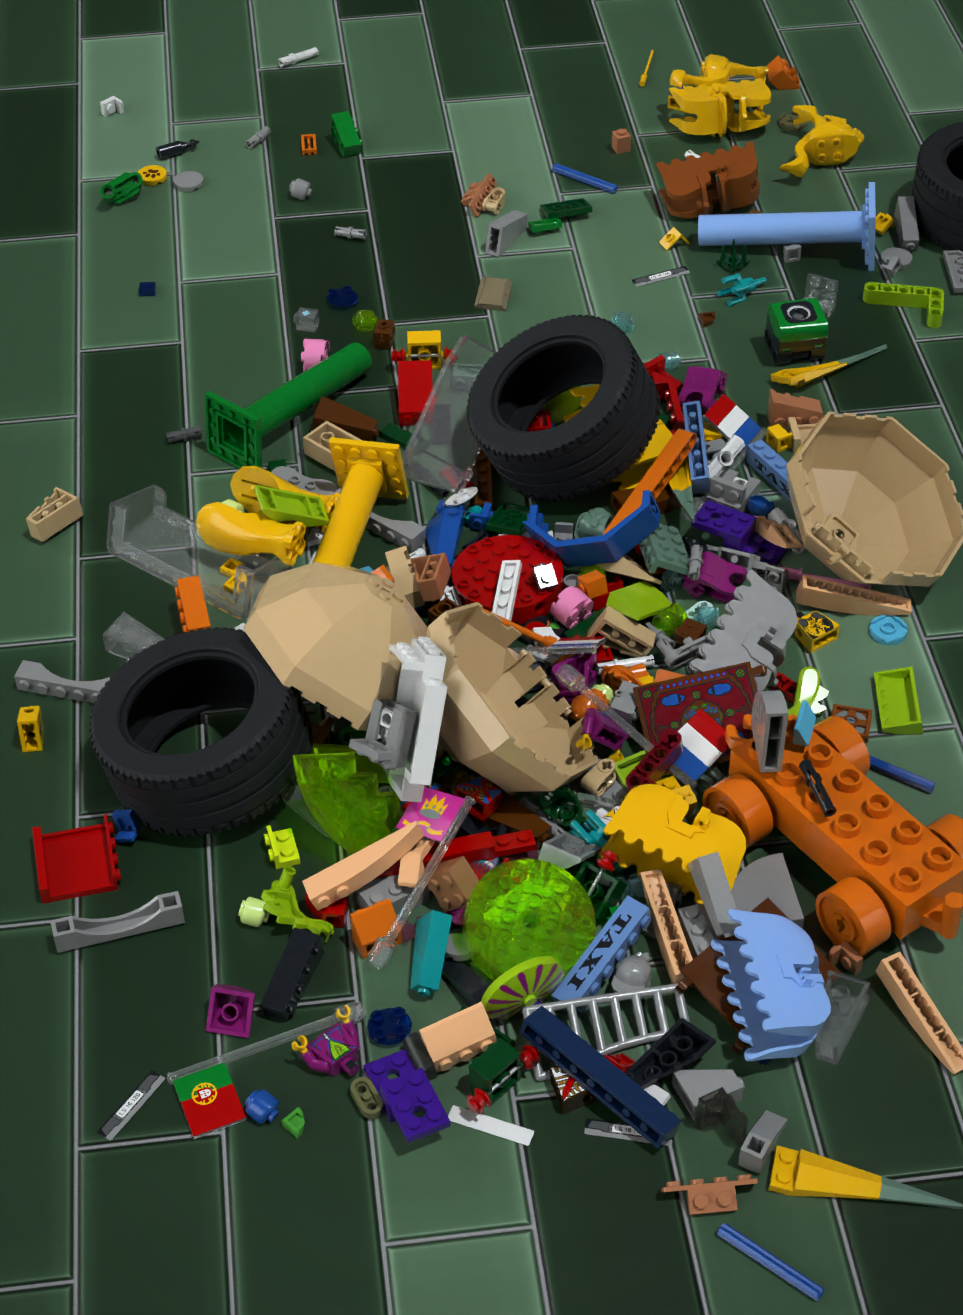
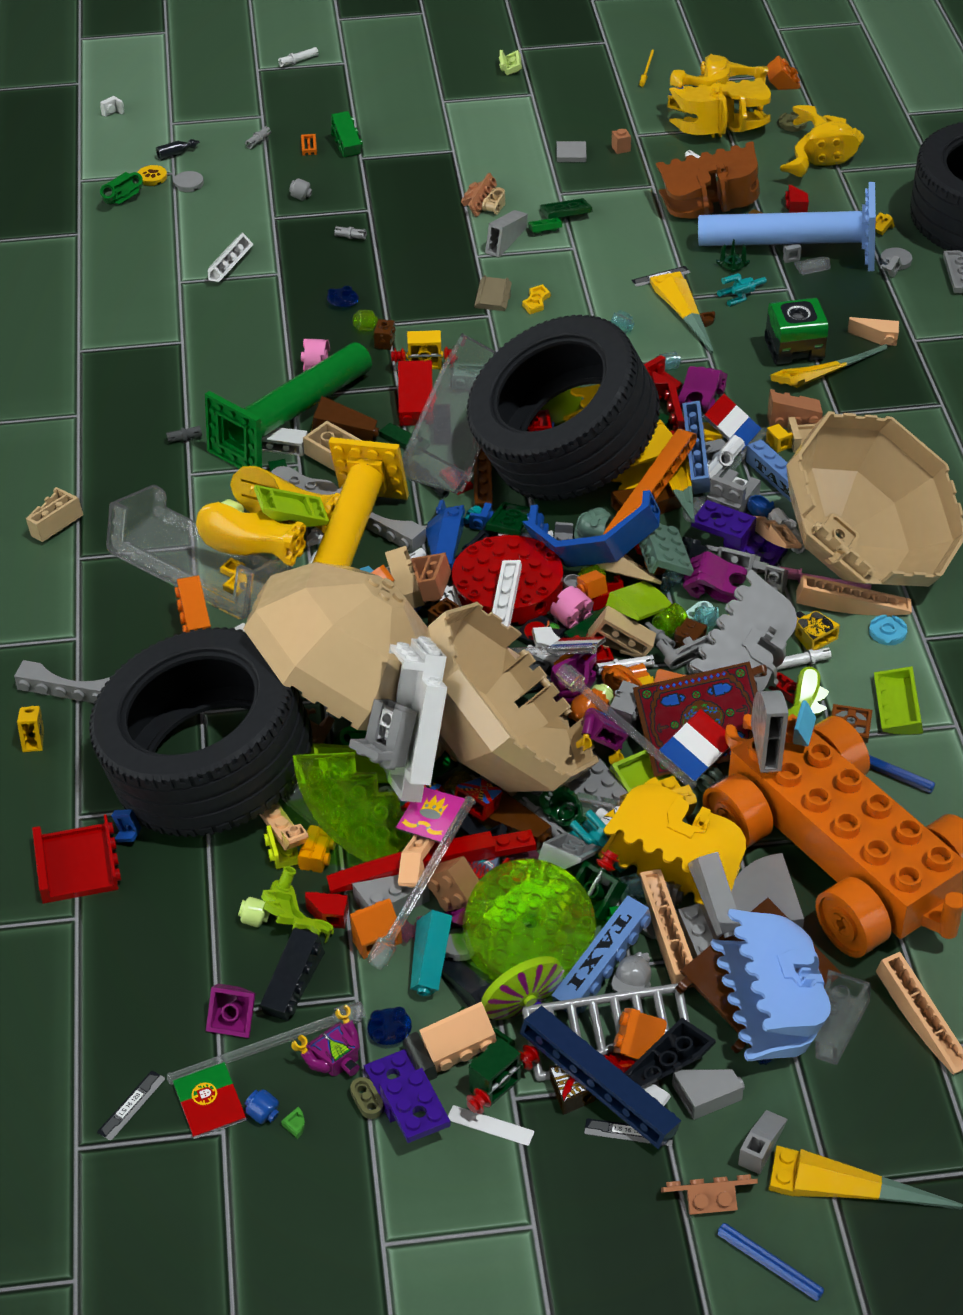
(79, 932): light grey arch -> none
(128, 637): clear wedge -> none
(147, 288): clear blue tile -> none
(229, 258): none -> white brick
(283, 828): none -> light nougat slope
(284, 441): none -> white brick
(306, 319): clear brick -> none
(316, 850): none -> light orange brick
(360, 867): light nougat slope -> none
(462, 498): white dish -> none
(510, 63): none -> yellowish green bracket
(535, 301): none -> yellow tile
(543, 640): orange piece -> none
(544, 576): bracket -> none
(571, 151): none -> light grey tile
(582, 177): blue axle -> none
(599, 777): tan piece -> none
(637, 1033): none -> orange bracket
(668, 748): dark red beam -> none
(671, 238): yellow bracket -> none
(677, 294): none -> yellow plate
(695, 562): light grey pin -> none
(721, 1107): clear smoke bracket -> none
(796, 200): none -> red slope
(808, 657): none -> white pin
(808, 770): black pin -> none
(813, 265): none -> clear slope
(824, 290): clear bracket -> none
(848, 956): nougat bracket -> none
(875, 330): none -> light nougat slope
(906, 223): light grey slope -> none
(908, 296): lime beam -> none

